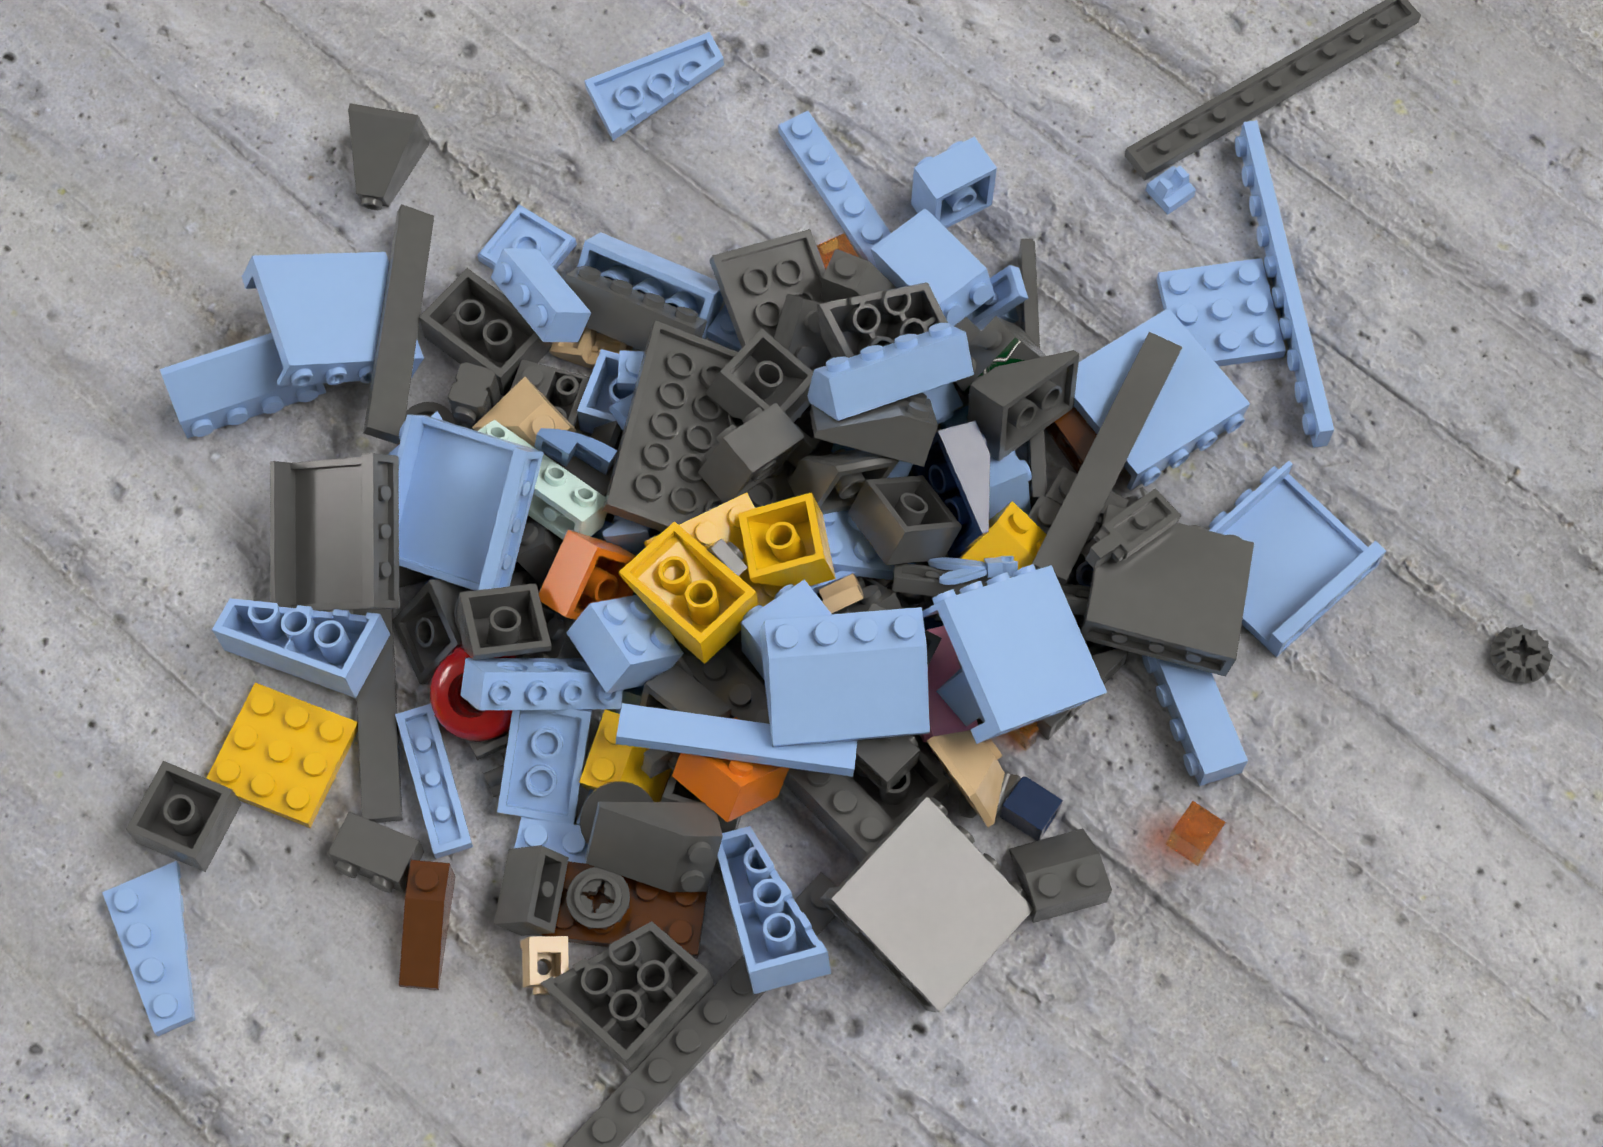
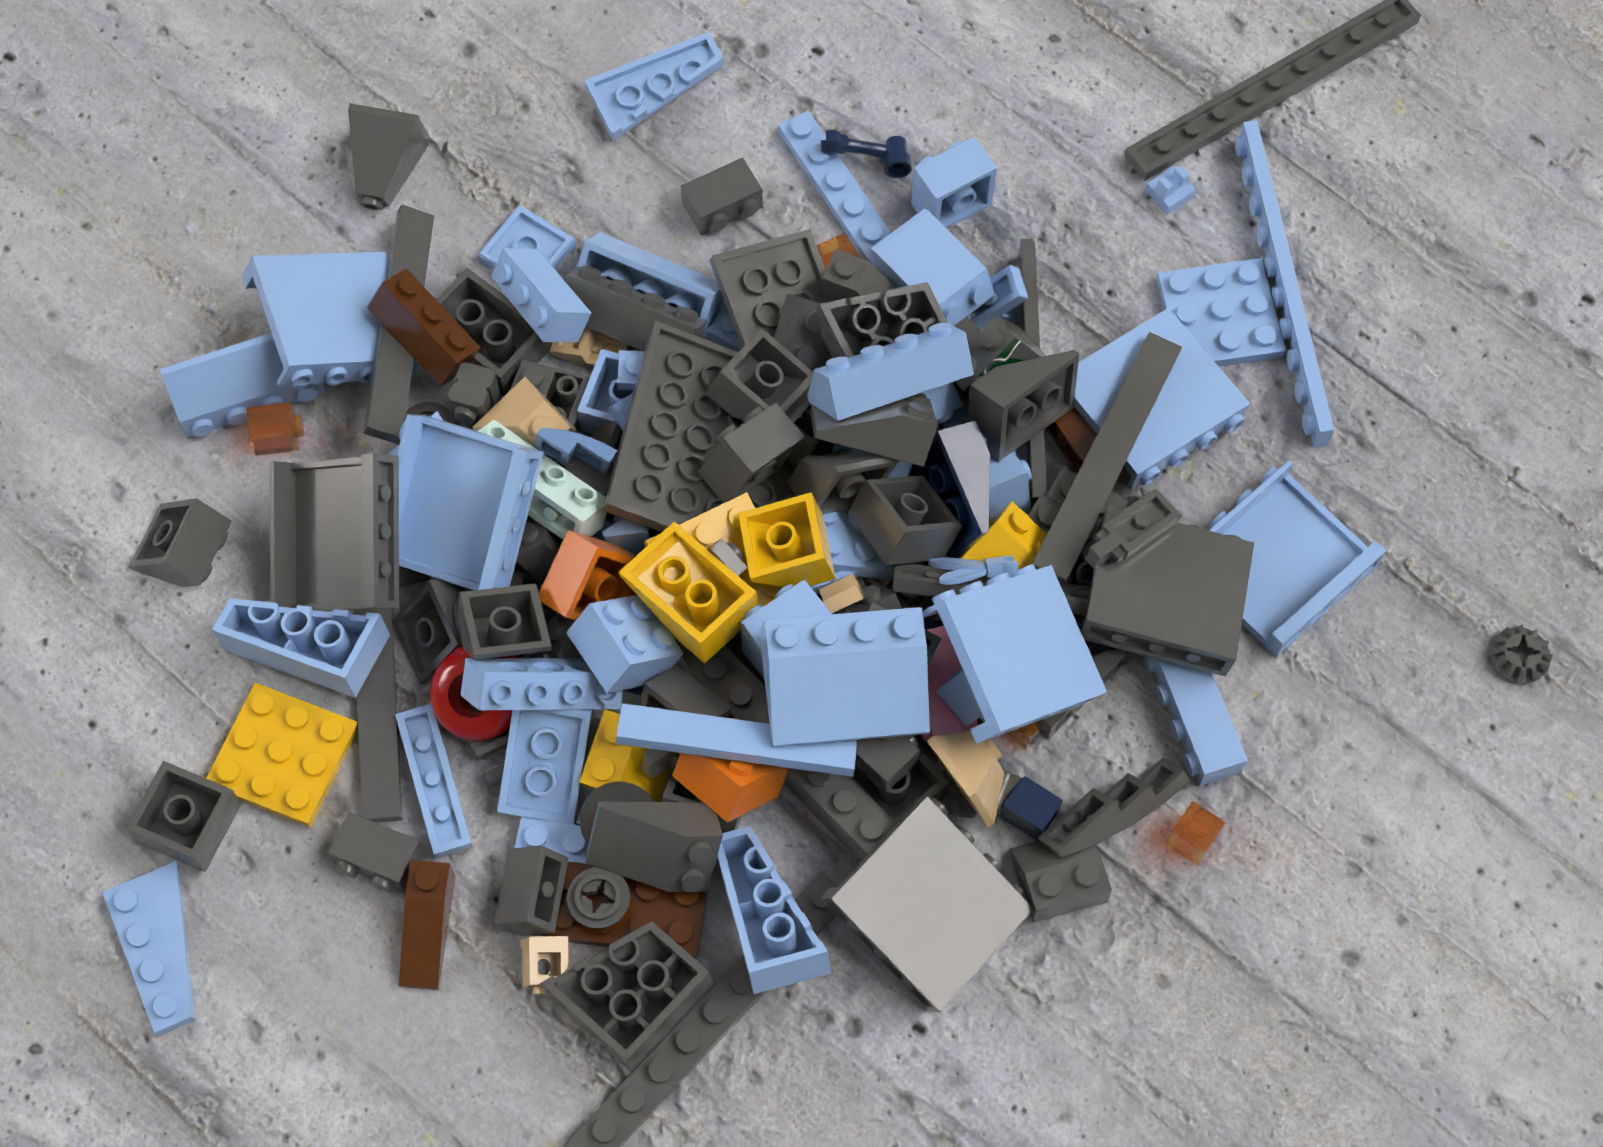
(181, 543): none -> dark grey slope
(274, 428): none -> clear orange brick
(422, 326): none -> reddish brown brick
(722, 197): none -> dark grey brick
(893, 153): none -> dark blue brick
(1104, 815): none -> dark grey slope

